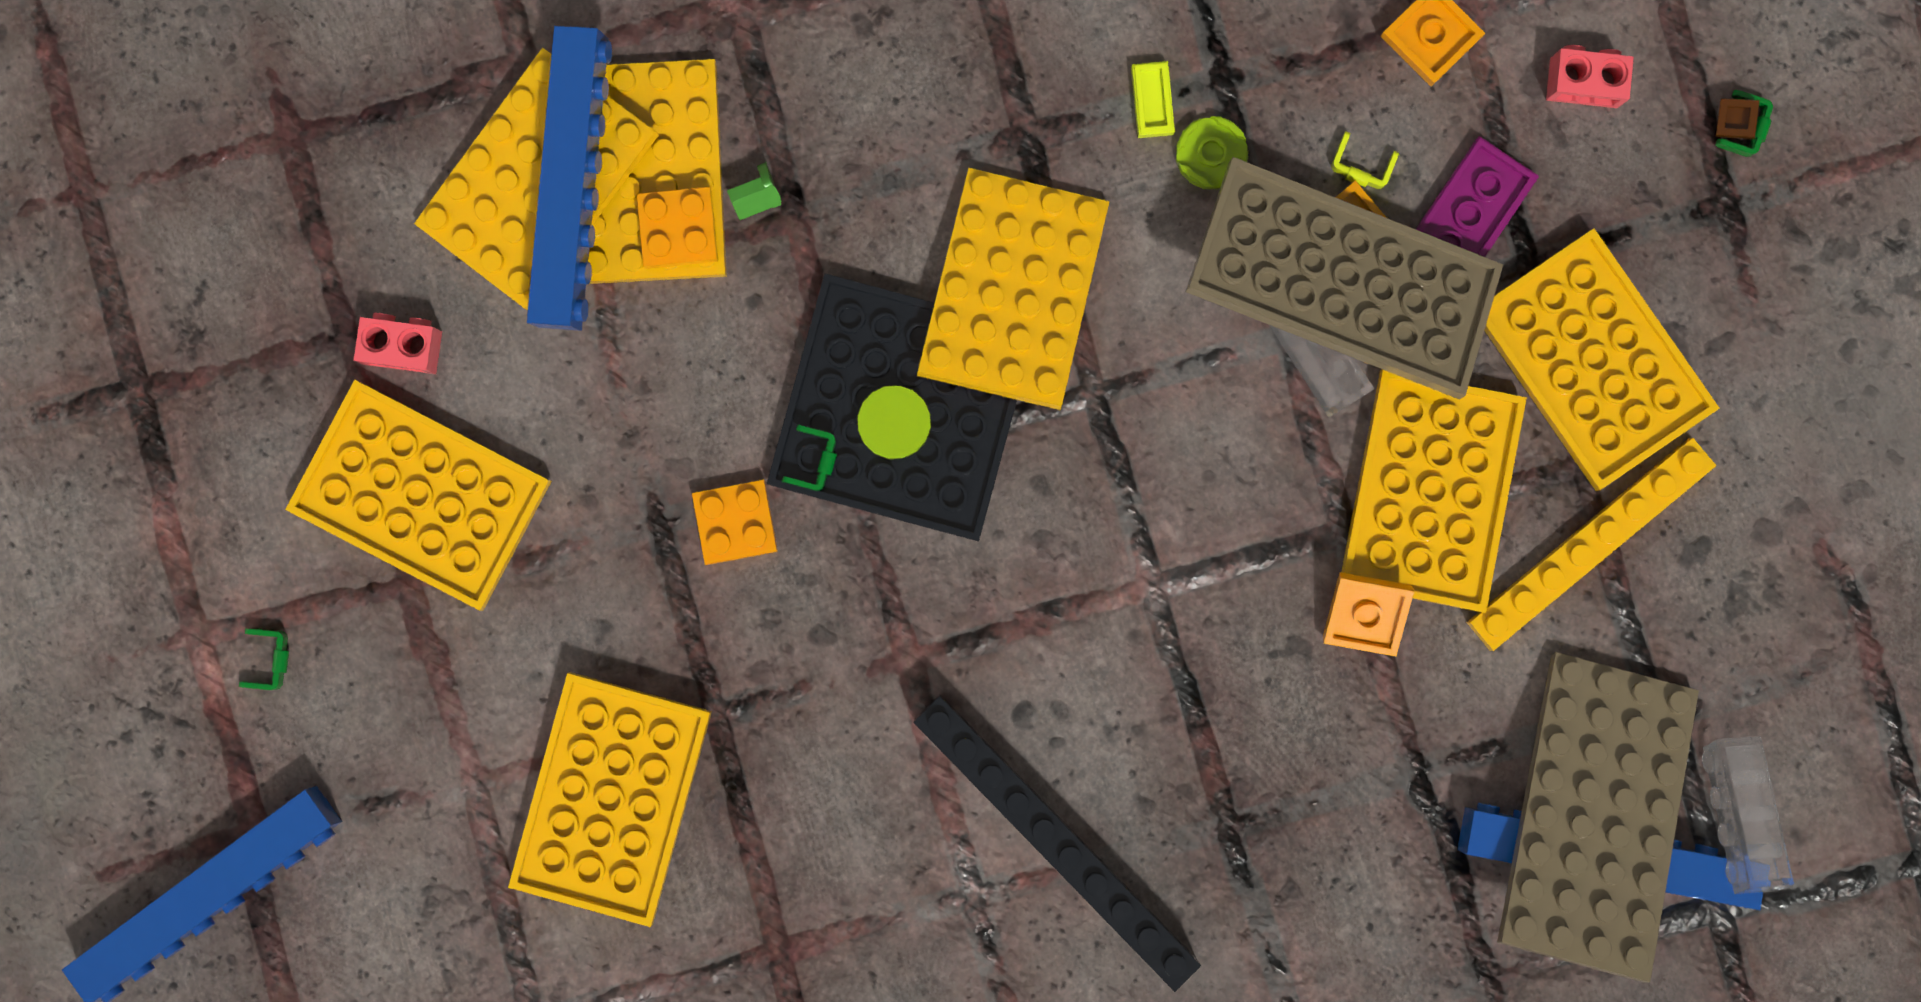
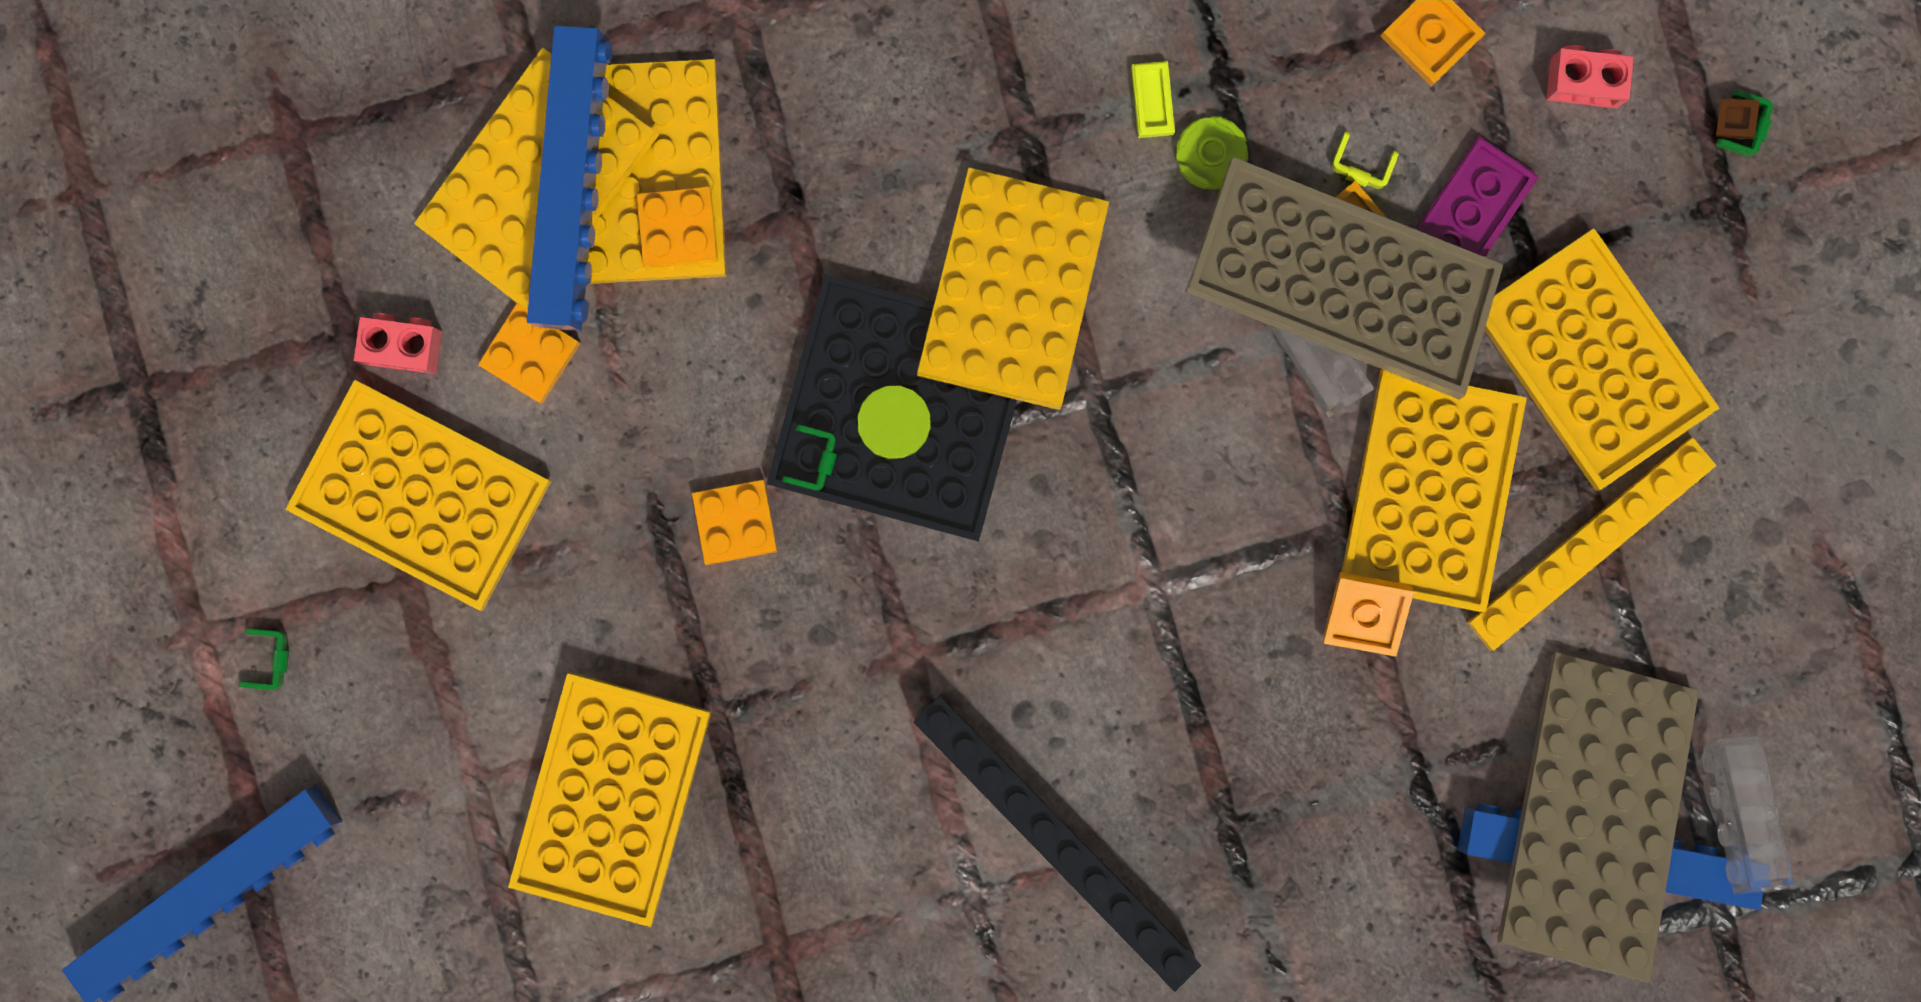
(529, 355): none -> light orange plate
(755, 195): bright green tile -> none

